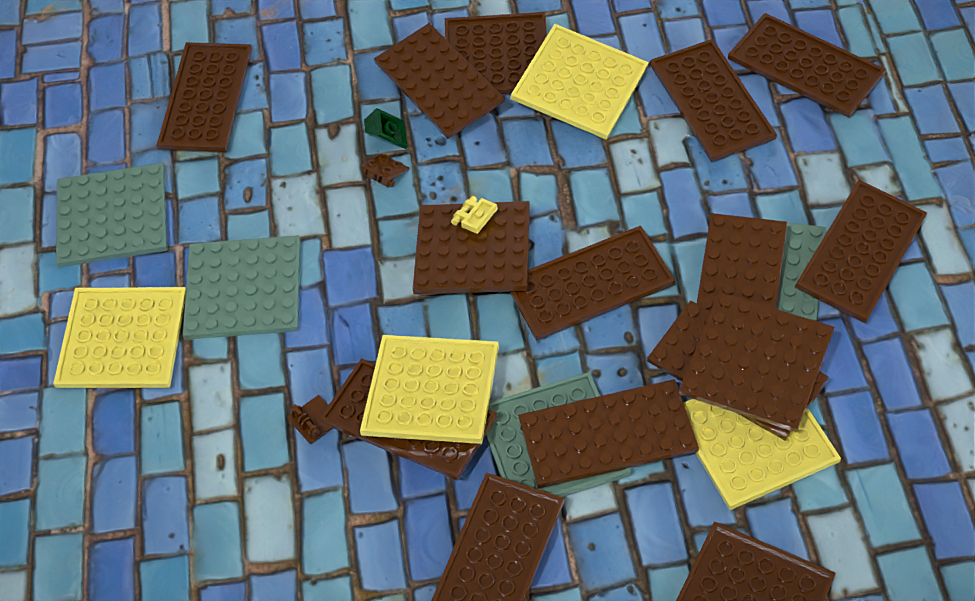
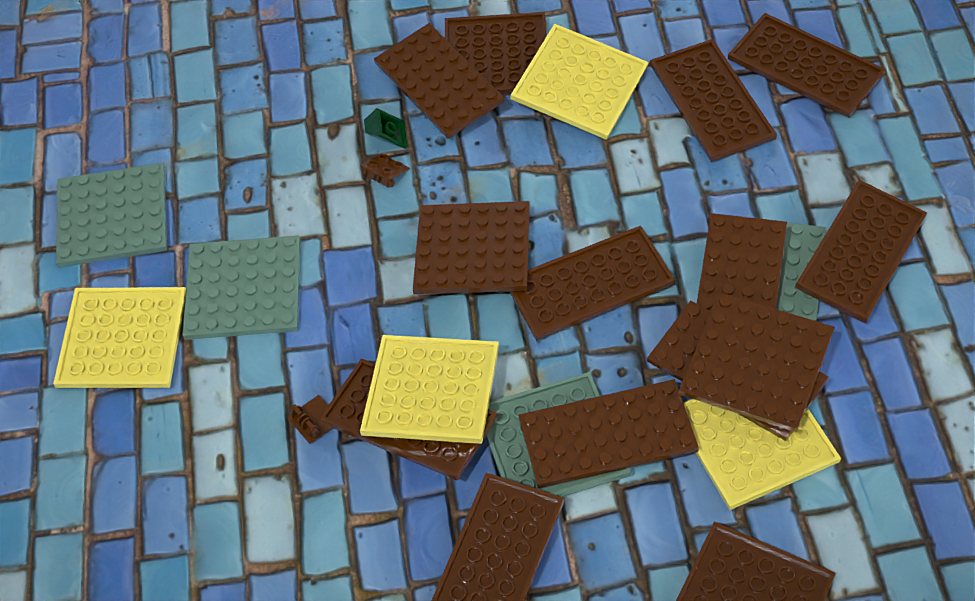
(205, 97): reddish brown plate -> none
(478, 214): light yellow plate -> none

